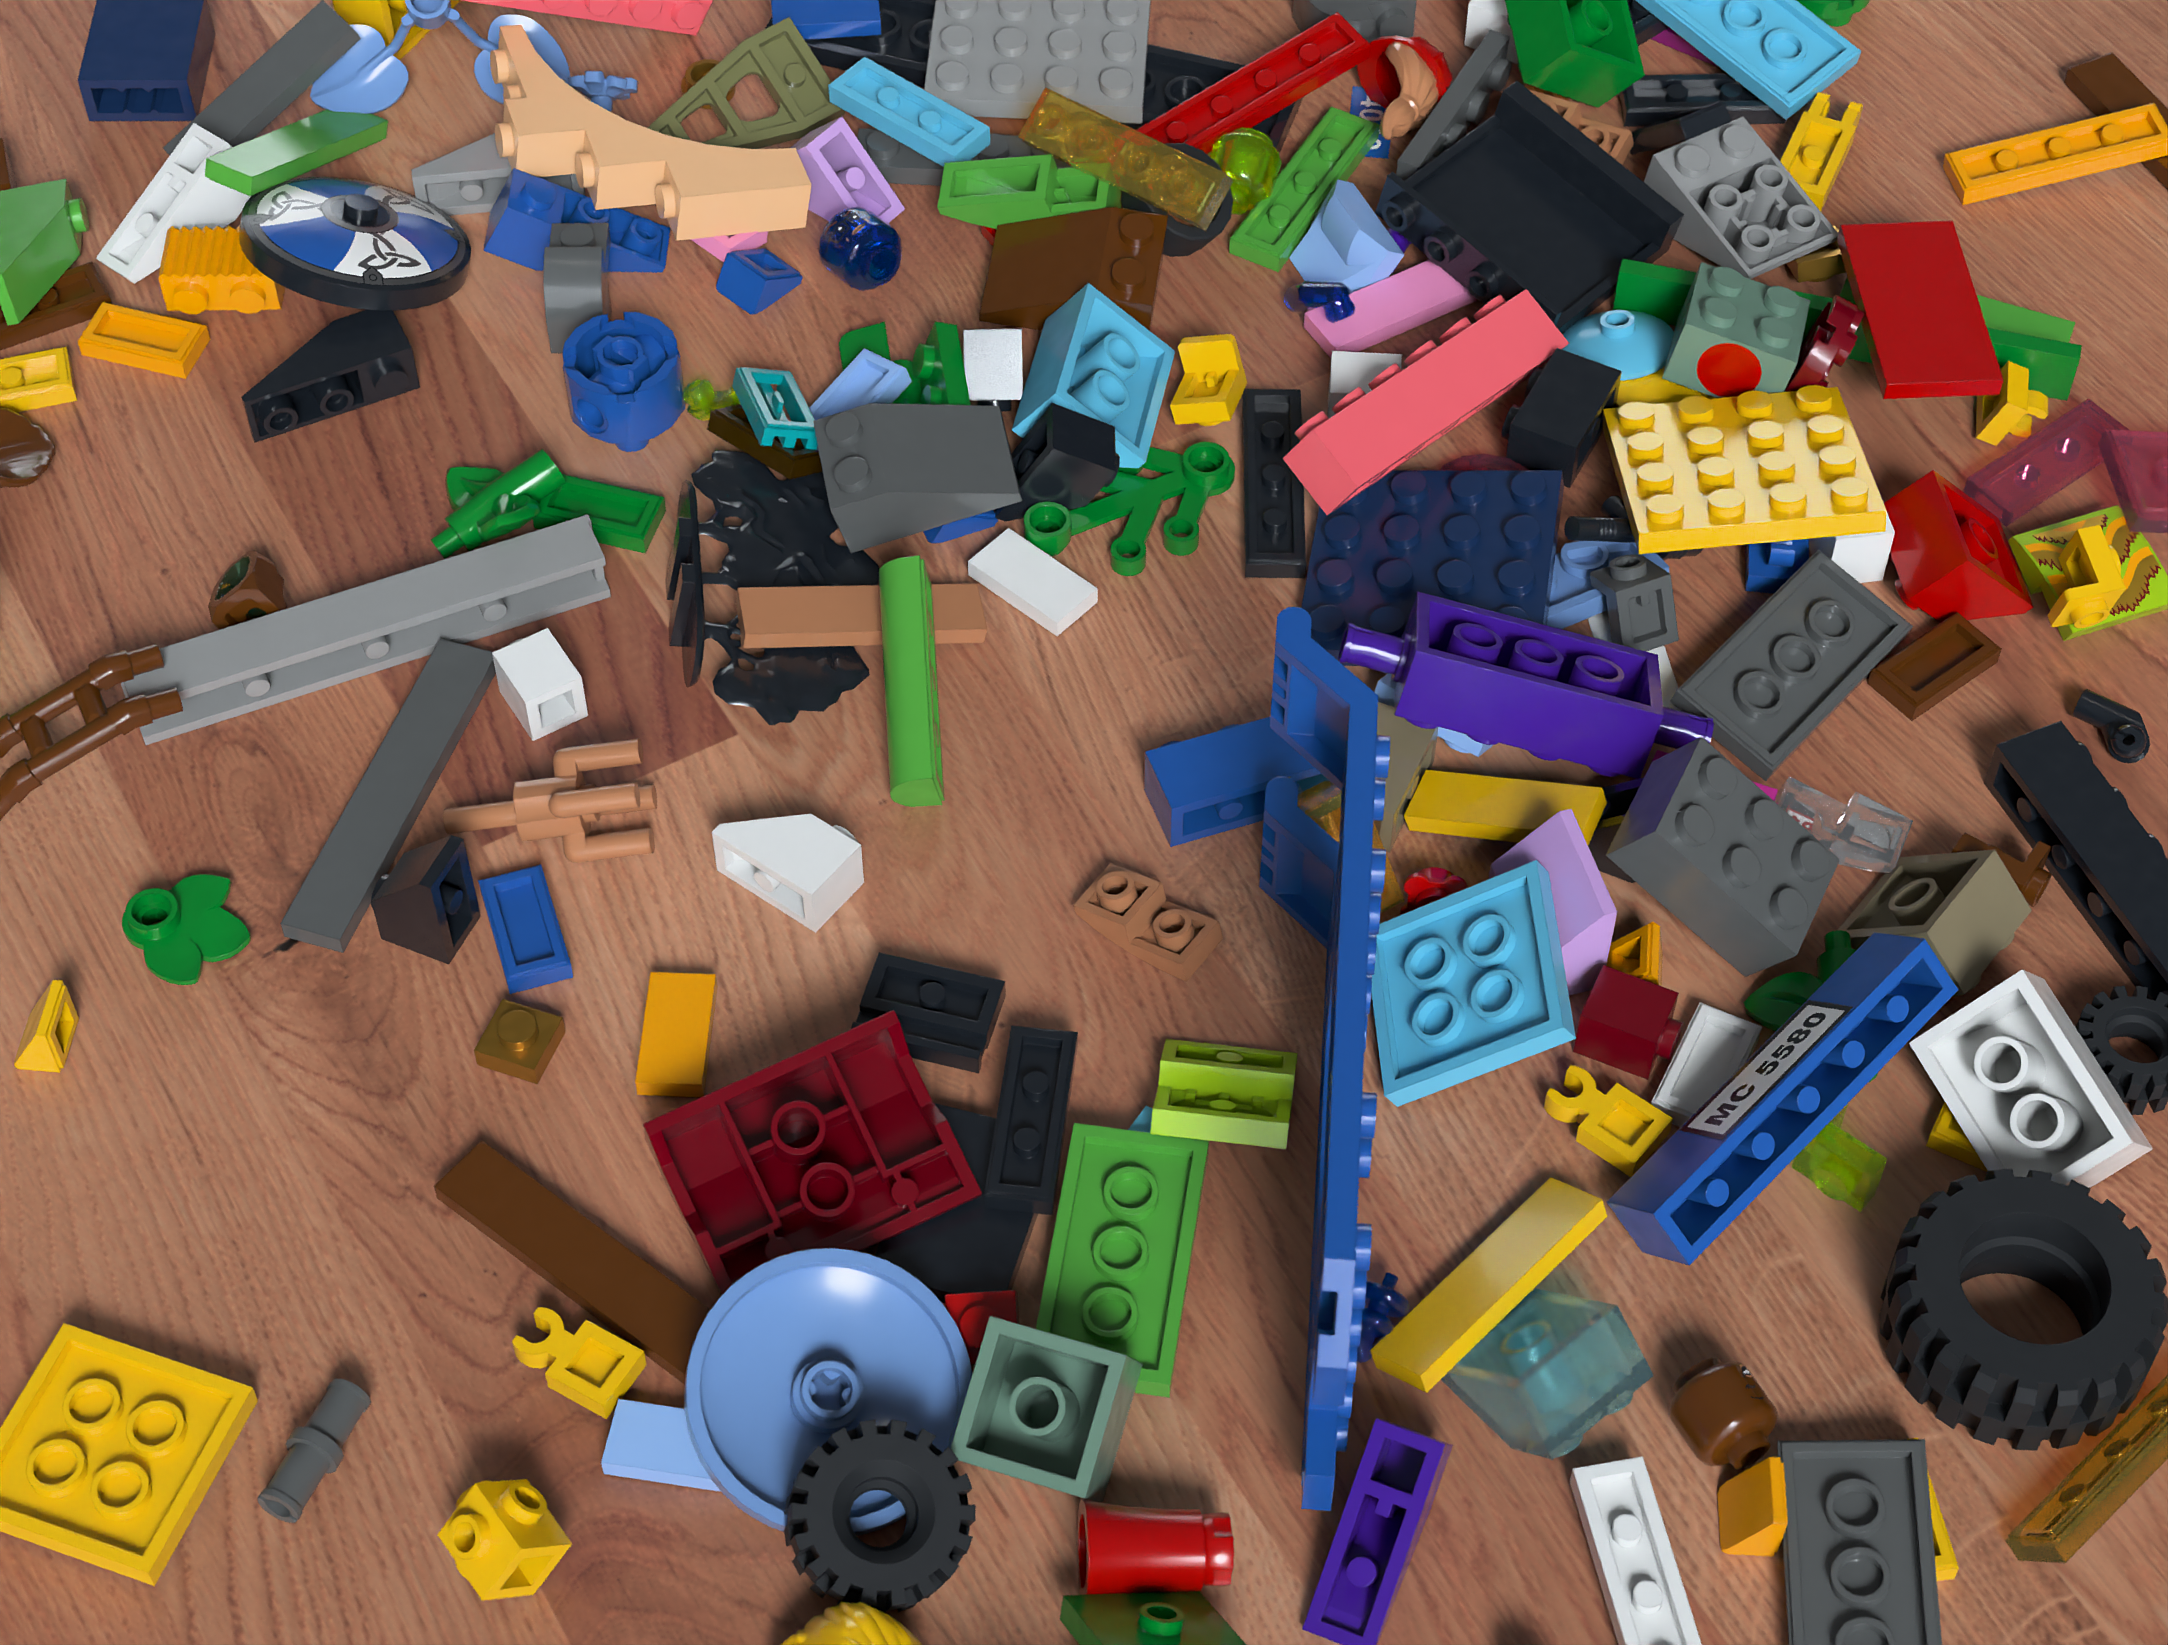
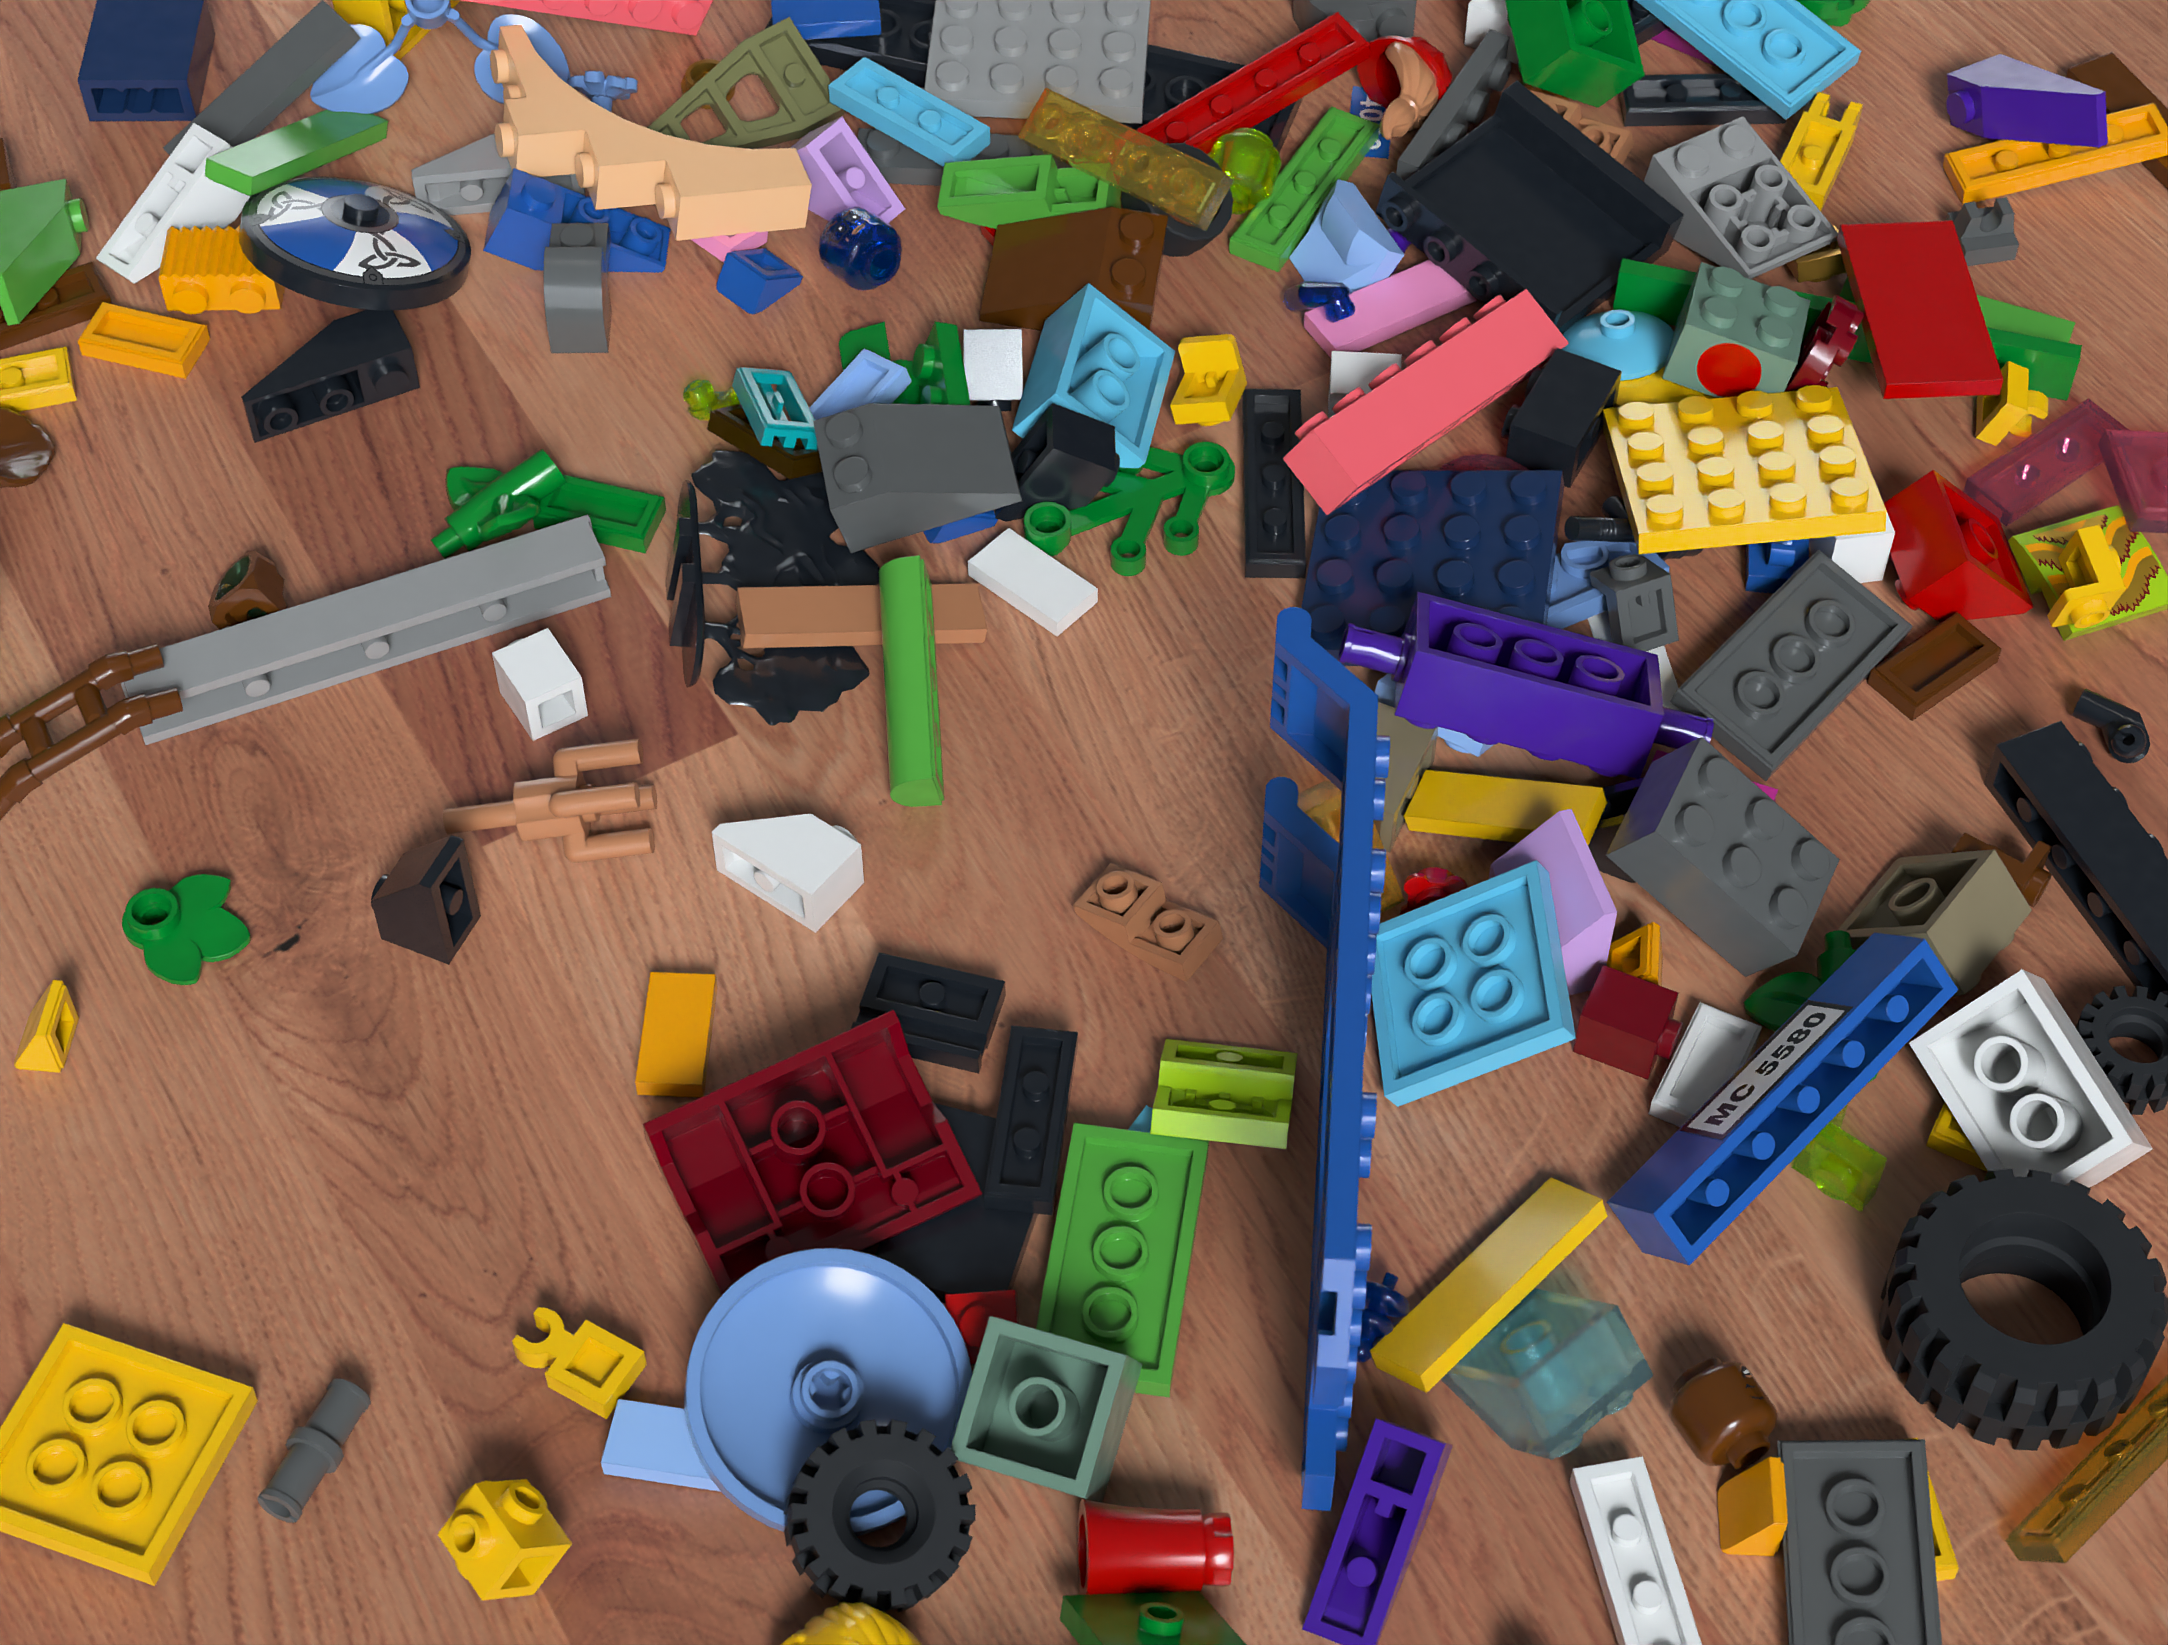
(389, 796): dark grey tile -> none
(519, 1041): pearl gold plate -> none
(525, 929): blue tile -> none
(575, 1256): reddish brown tile -> none
(623, 379): blue brick -> none
(1220, 779): blue brick -> none
(1611, 1125): yellow plate -> none
(1679, 127): black tile -> none
(1858, 832): clear slope -> none
(1986, 232): none -> dark grey tile
(2025, 104): none -> dark purple slope

